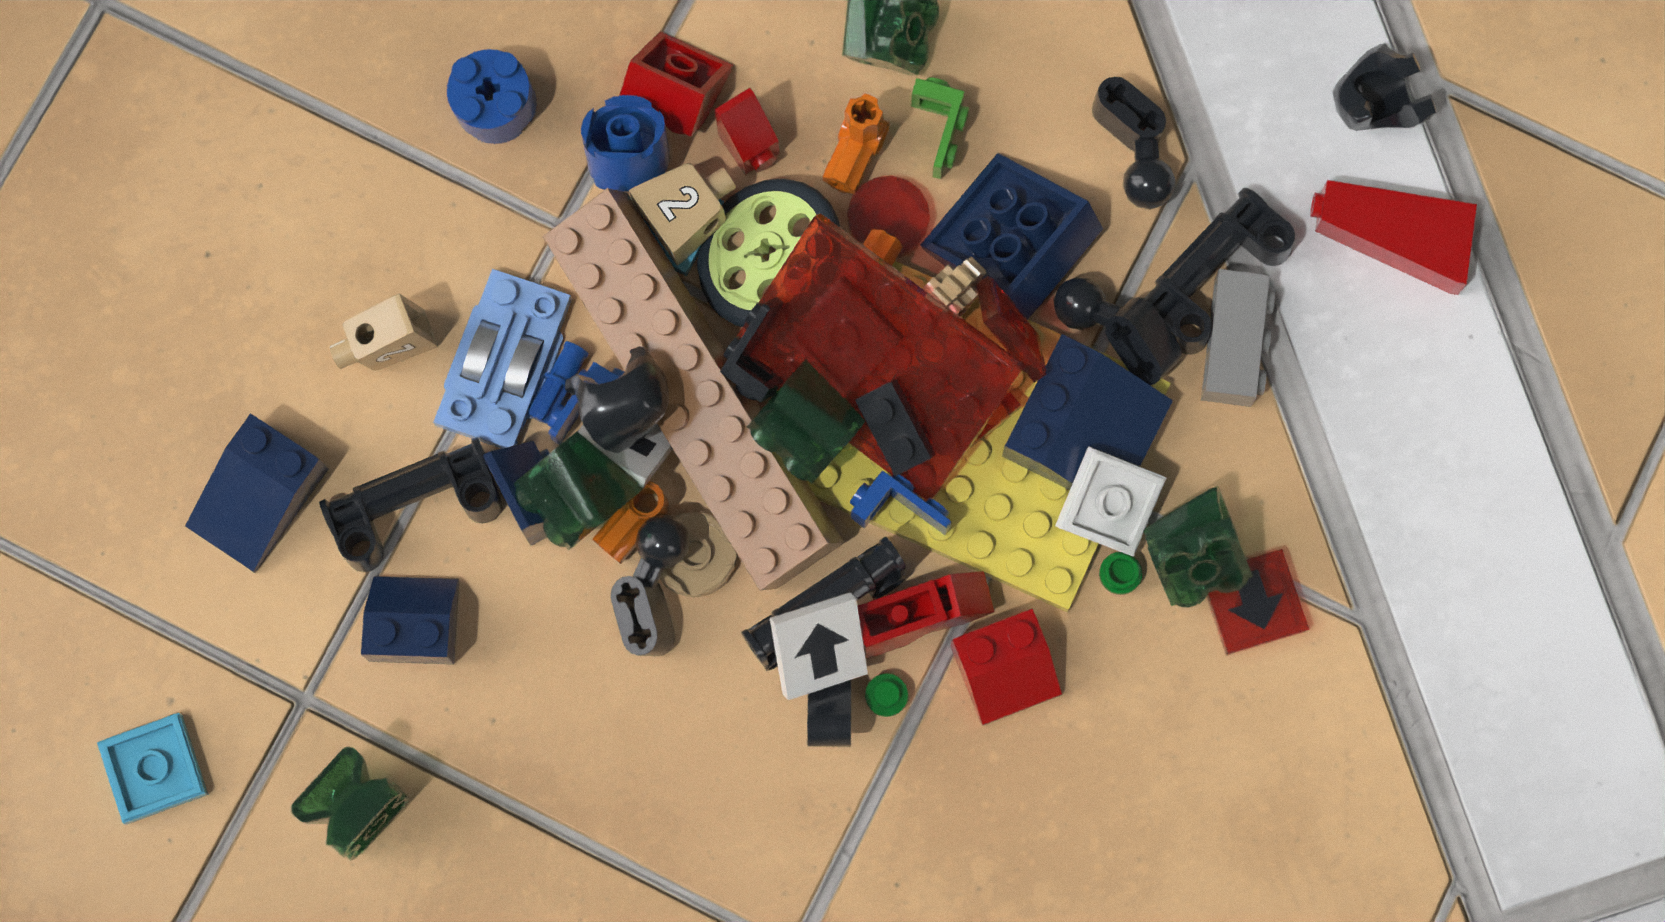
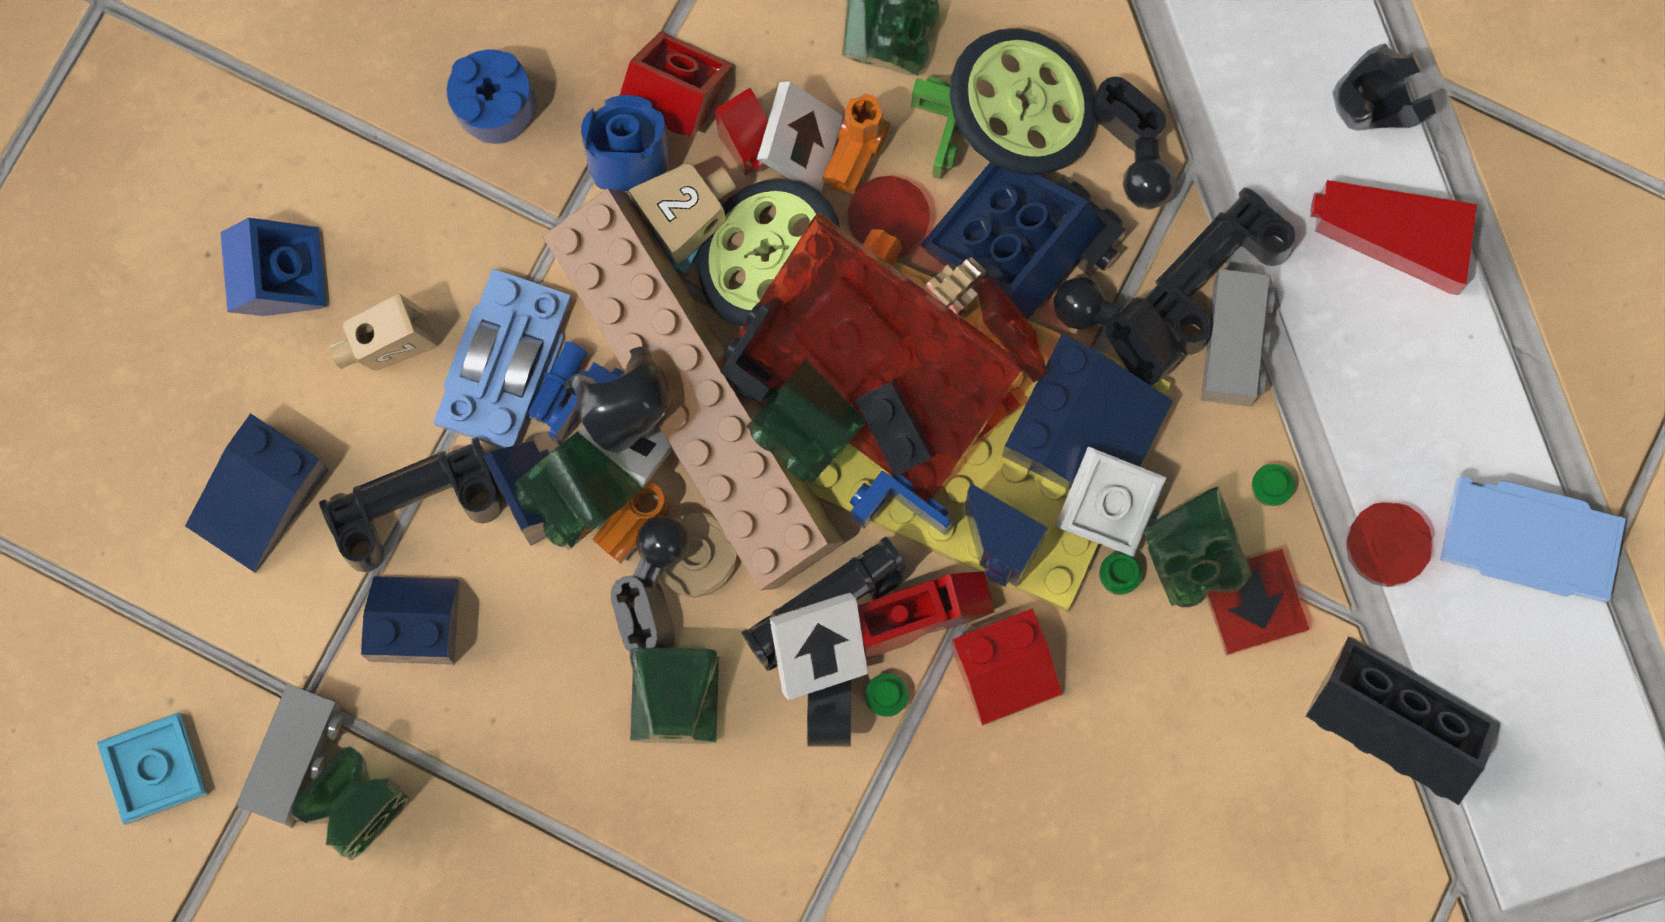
(272, 267): none -> blue slope
(290, 754): none -> light grey brick
(674, 695): none -> clear green piece
(799, 135): none -> white tile
(1002, 537): none -> dark blue slope
(1013, 151): none -> wedge
(1102, 250): none -> black bracket
(1273, 485): none -> green plate
(1389, 544): none -> clear red tile
(1403, 721): none -> black slope
(1533, 538): none -> light blue piece

